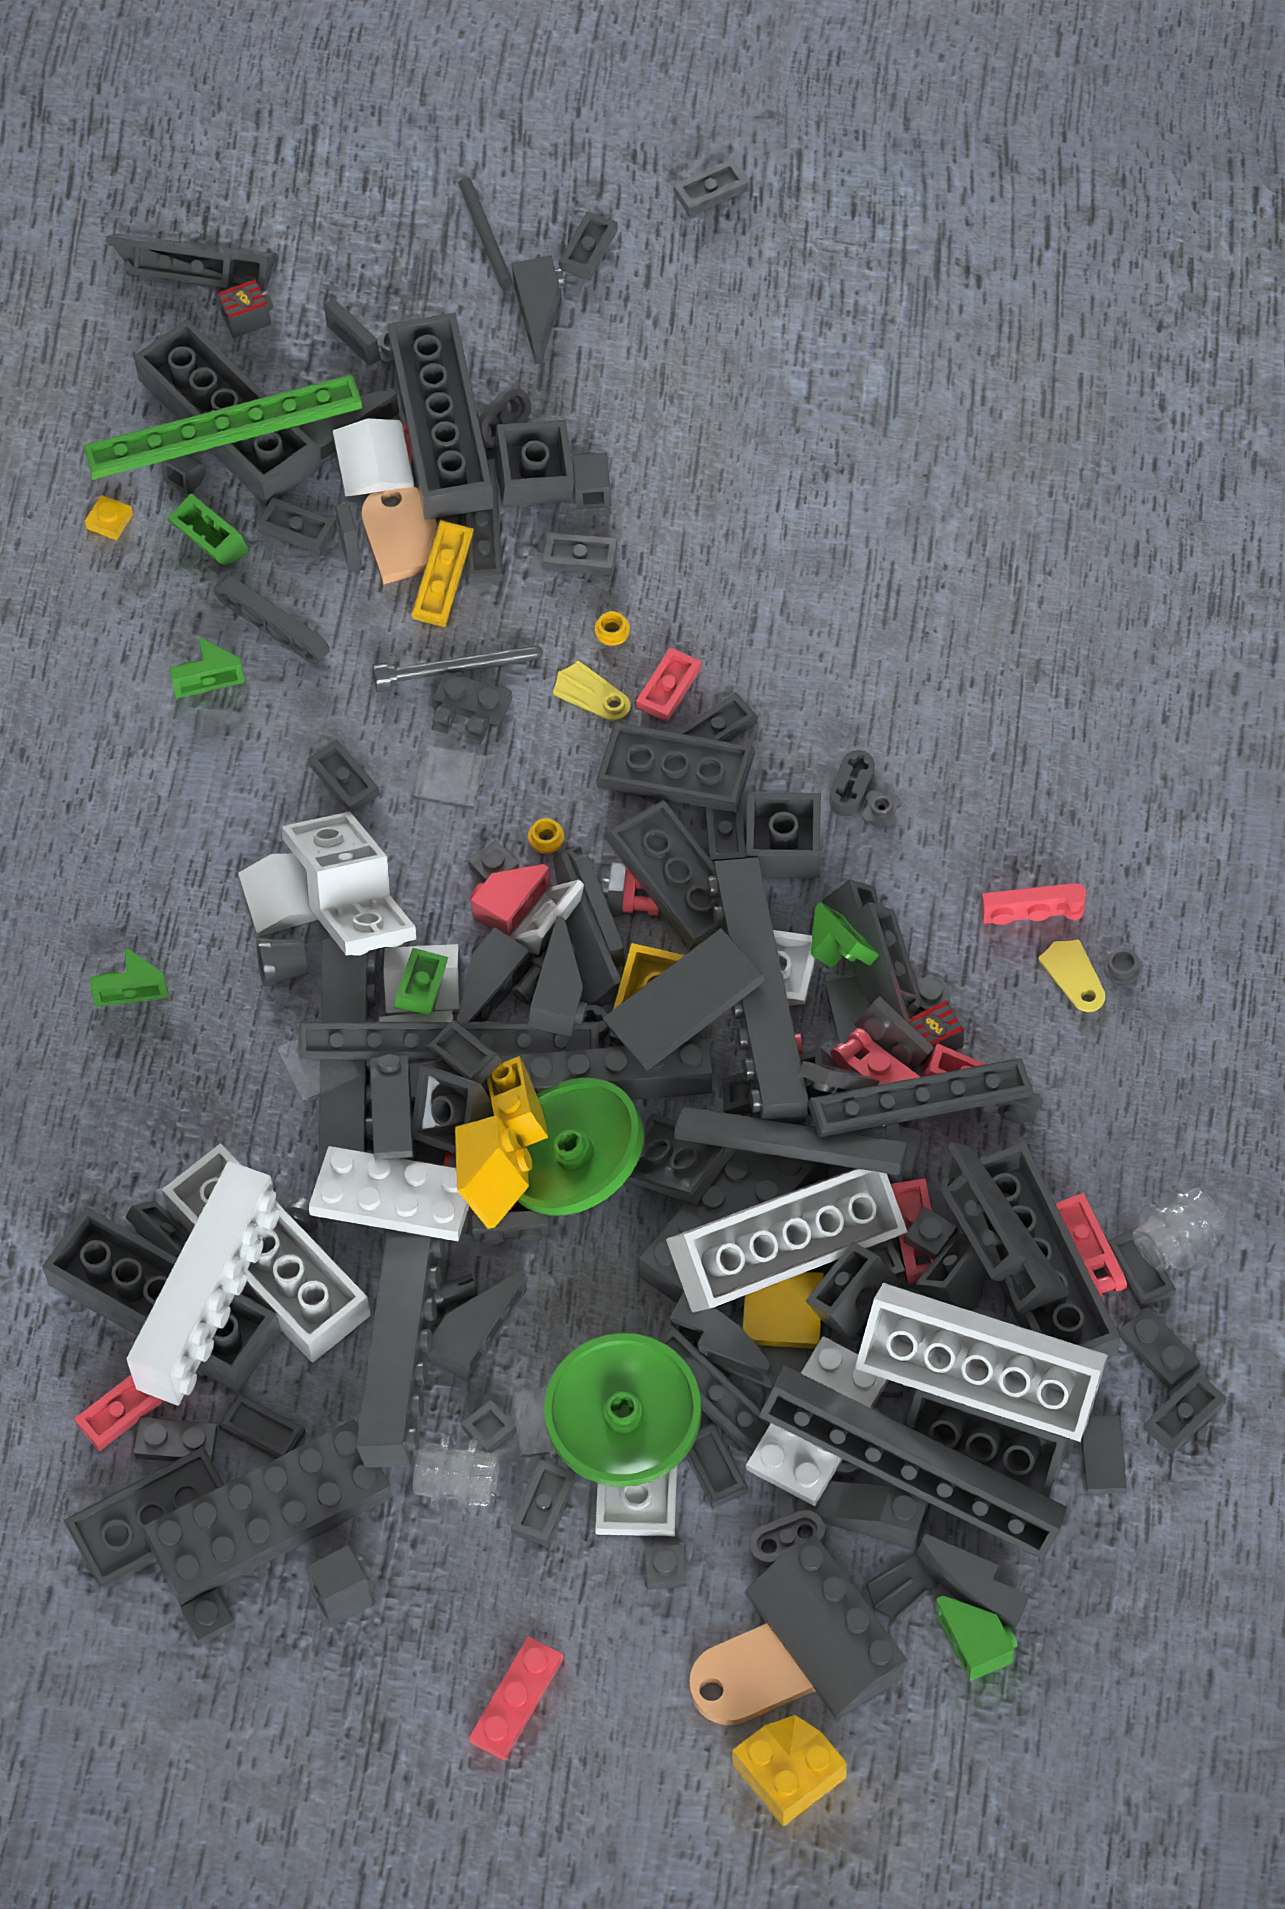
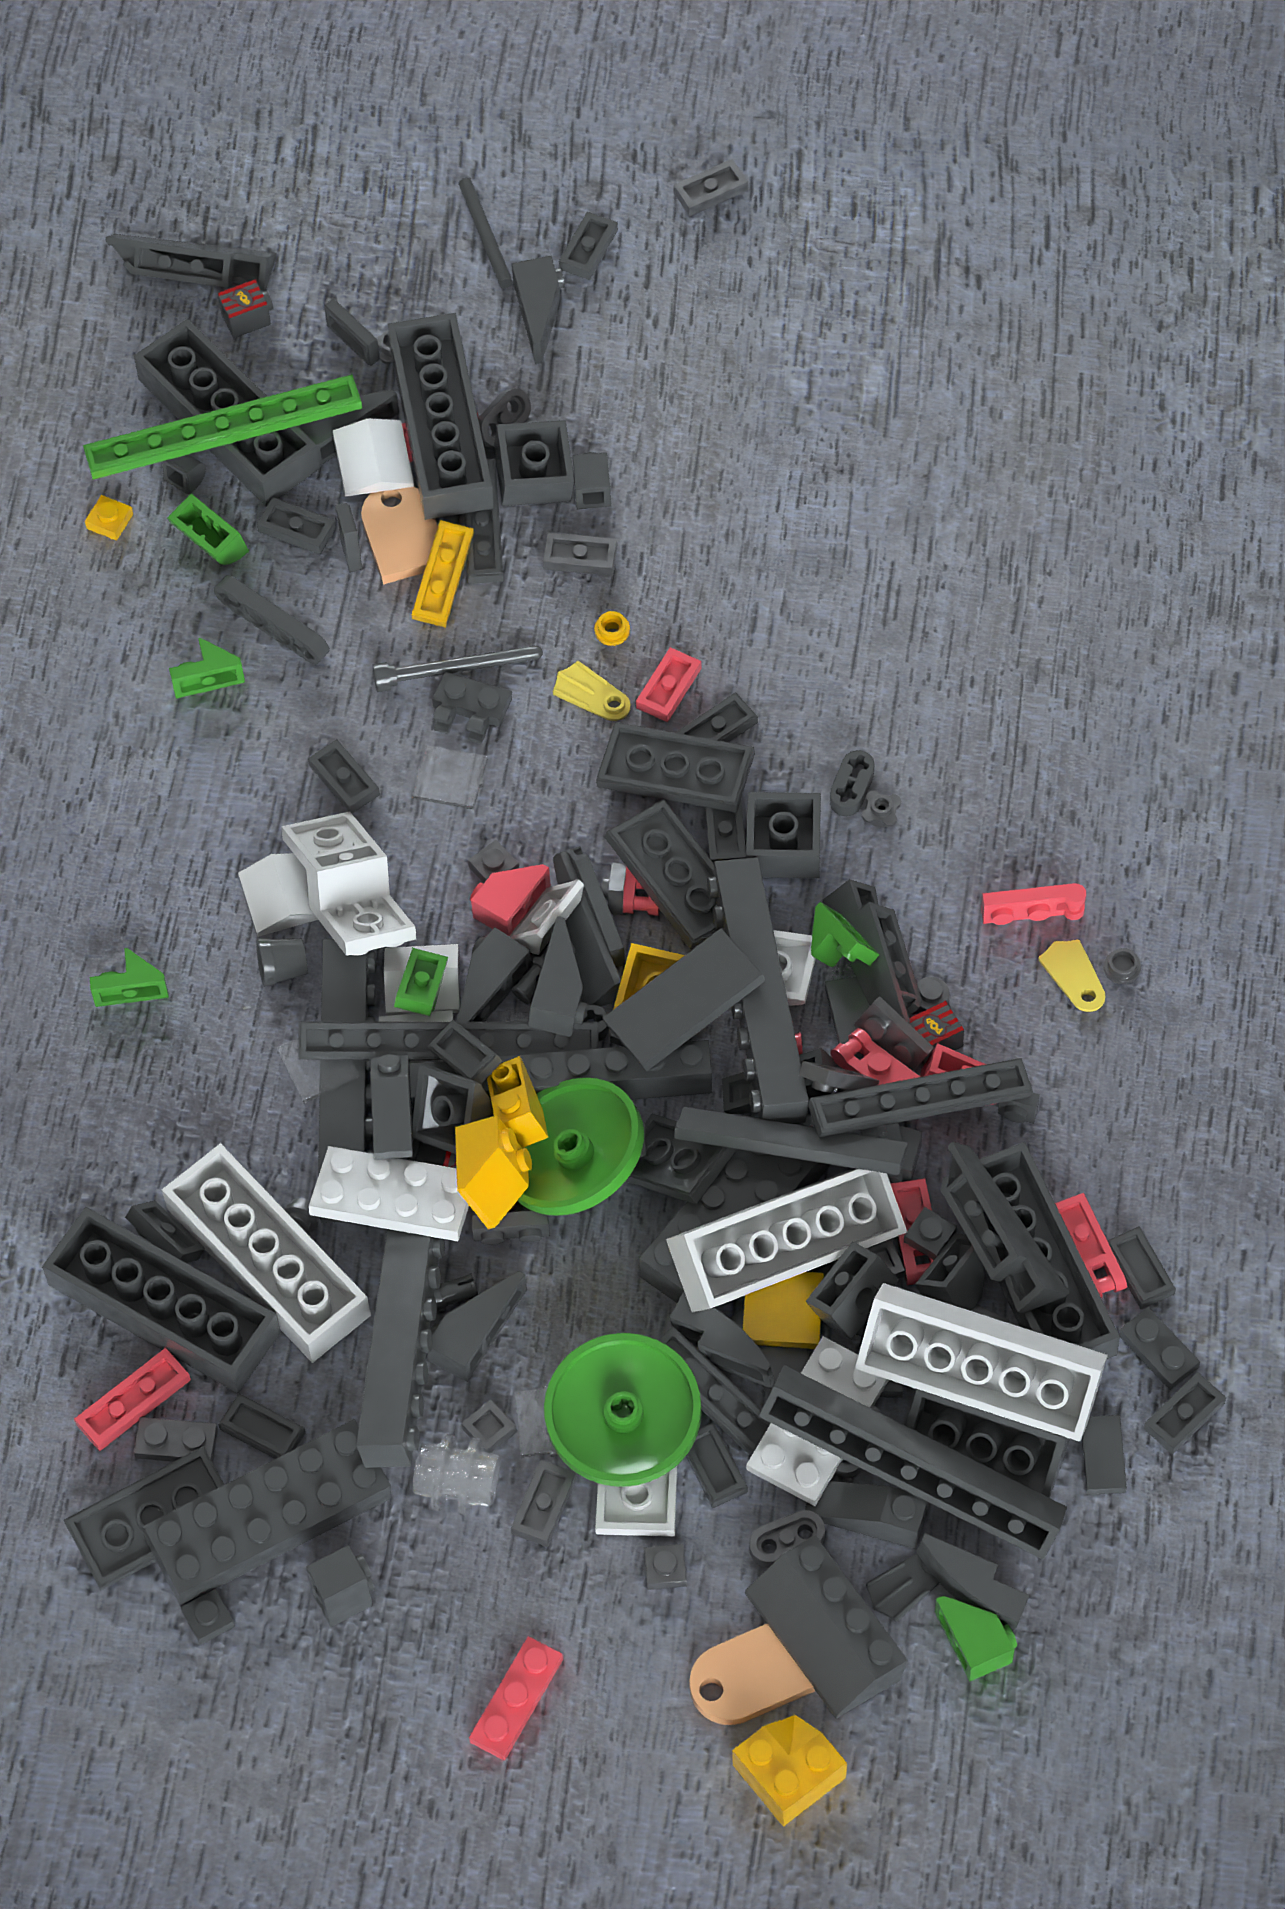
(203, 1284): white brick -> none
(546, 827): yellow plate -> none
(1178, 1229): clear piece -> none

